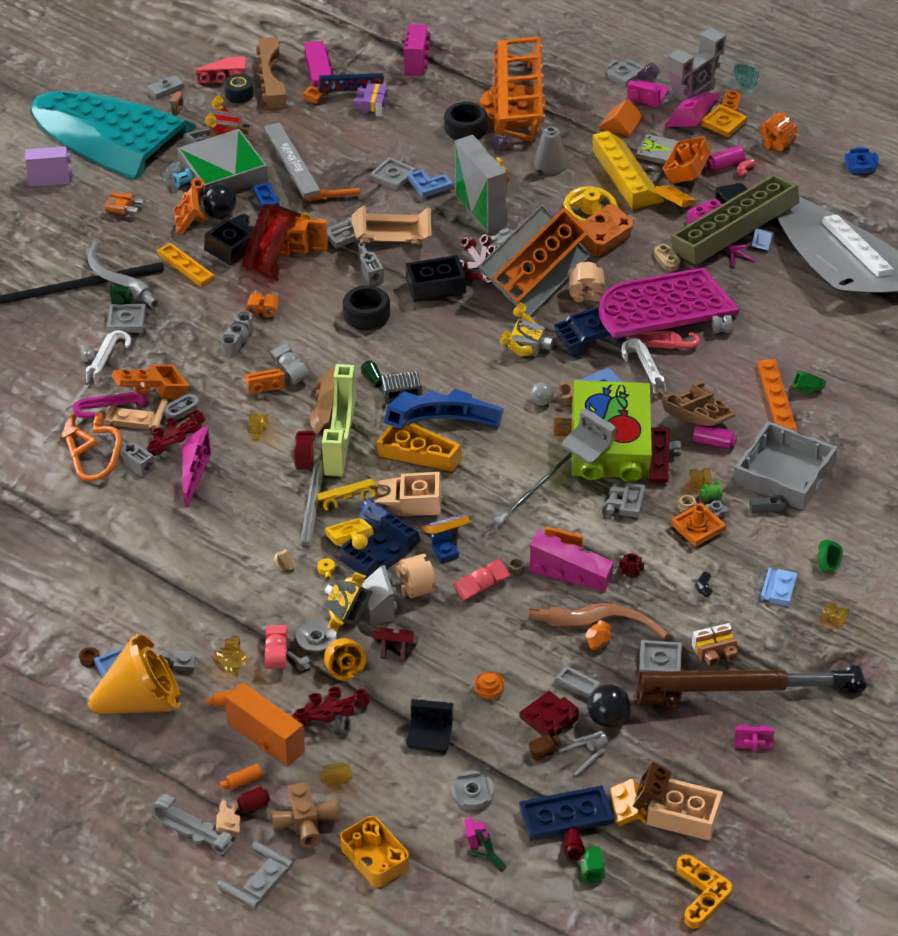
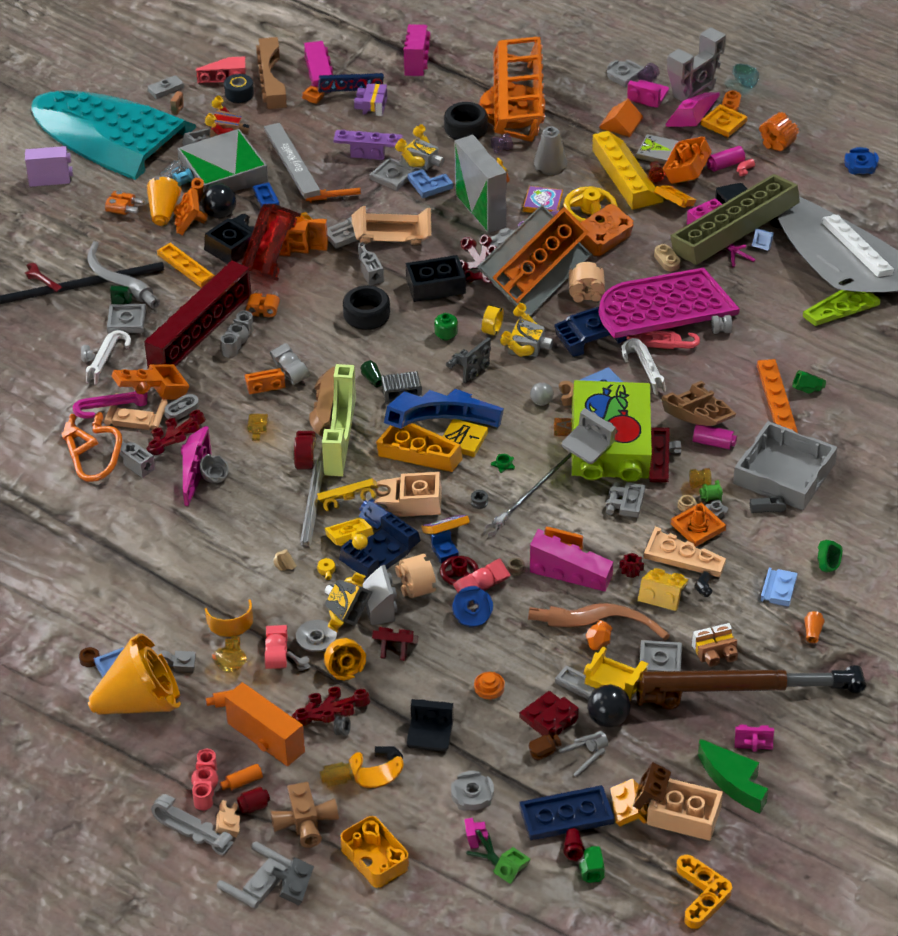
(34, 273): none -> dark red piece
(162, 198): none -> light orange cone
(199, 316): none -> dark red brick
(204, 779): none -> coral piece
(213, 468): none -> light grey hair
(230, 627): none -> light orange piece
(294, 880): none -> dark grey plate
(366, 144): none -> medium lavender bracket
(375, 776): none -> light orange piece
(389, 752): none -> black arm
(420, 152): none -> torso
(446, 326): none -> green head
(458, 568): none -> dark red piece
(465, 615): none -> blue plate
(466, 434): none -> yellow tile
(473, 361): none -> dark grey plate
(483, 496): none -> dark grey bush
(492, 320): none -> yellow piece
(503, 462): none -> green plate
(510, 864): none -> bright green bracket
(538, 196): none -> tile
(607, 671): none -> yellow panel
(656, 172): none -> clear red cone
(662, 589): none -> yellow bracket
(674, 552): none -> light nougat wing
(733, 775): none -> green slope
(813, 623): none -> orange cone
(836, 614): clear yellow wheel -> none
(840, 305): none -> lime wing

